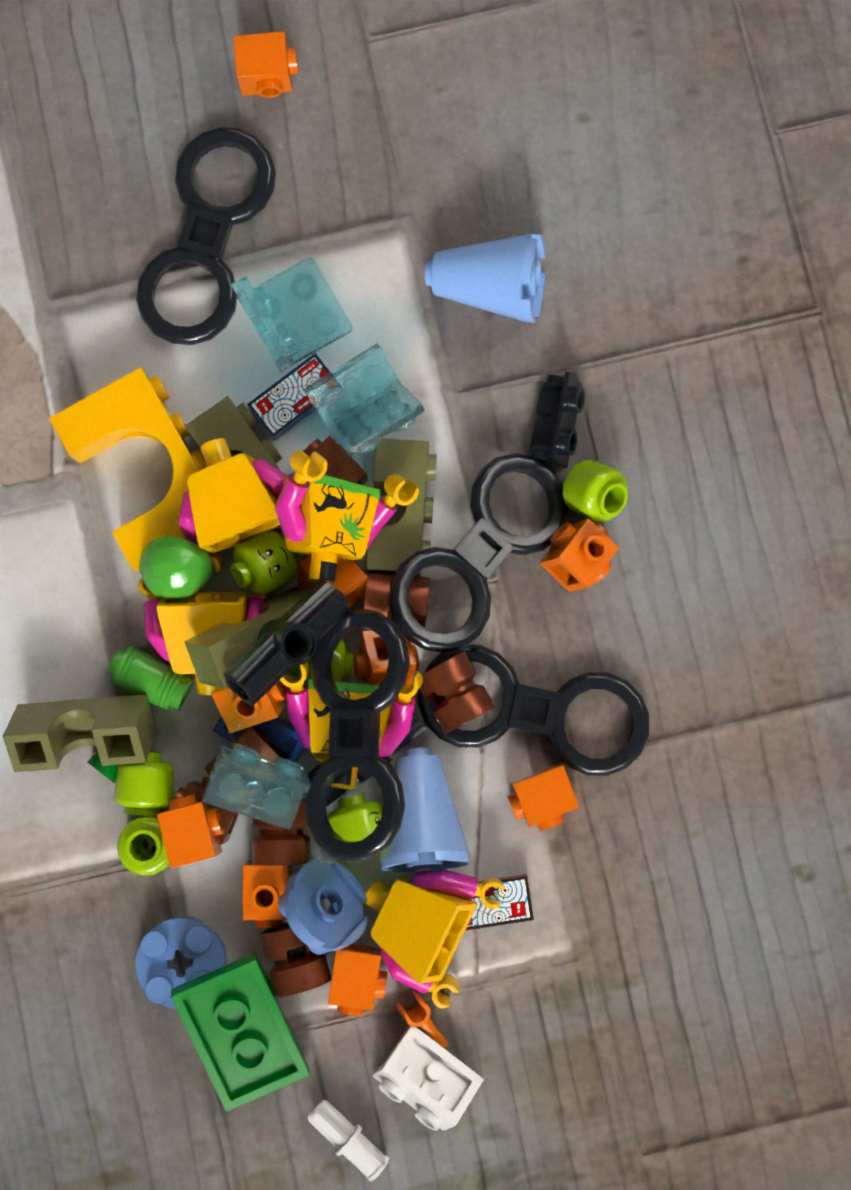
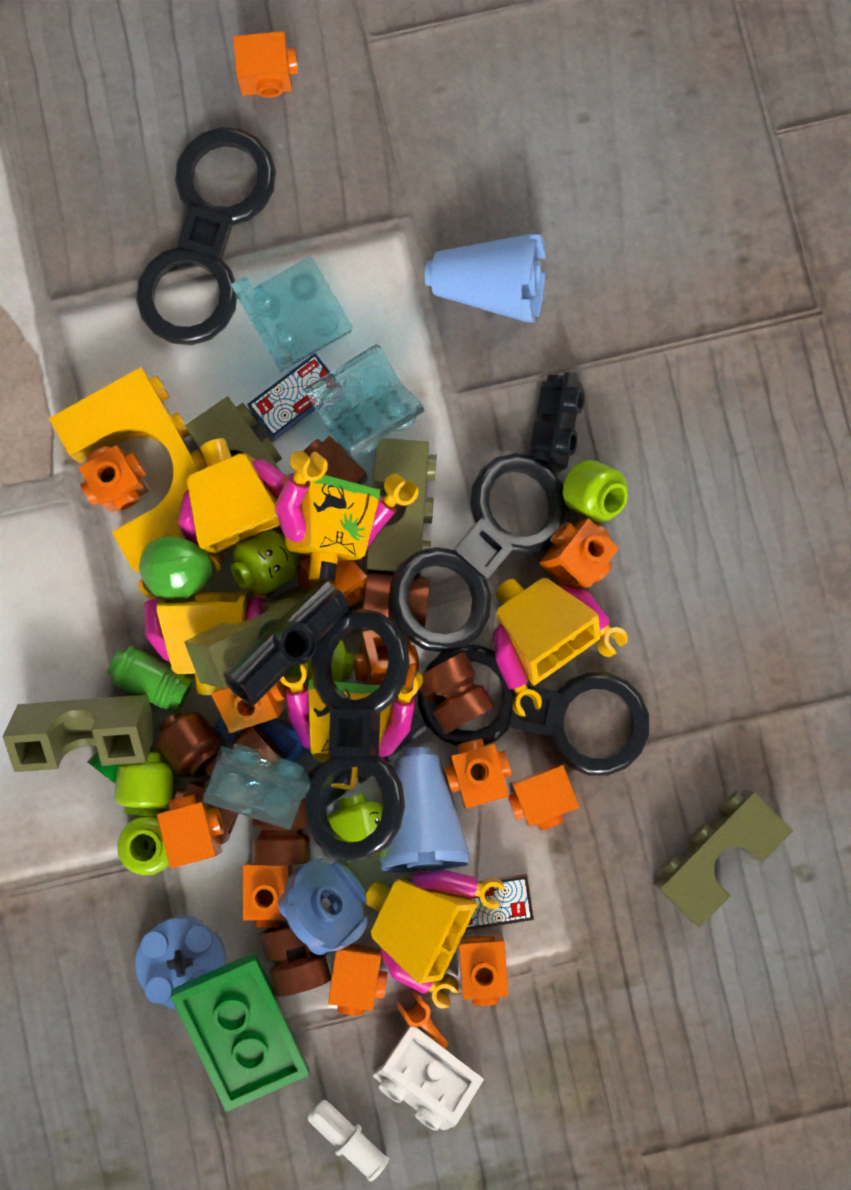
(126, 486): none -> orange brick
(188, 743): none -> copper head
(483, 969): none -> orange brick
(491, 786): none -> orange brick
(545, 630): none -> yellow torso
(691, 878): none -> olive arch

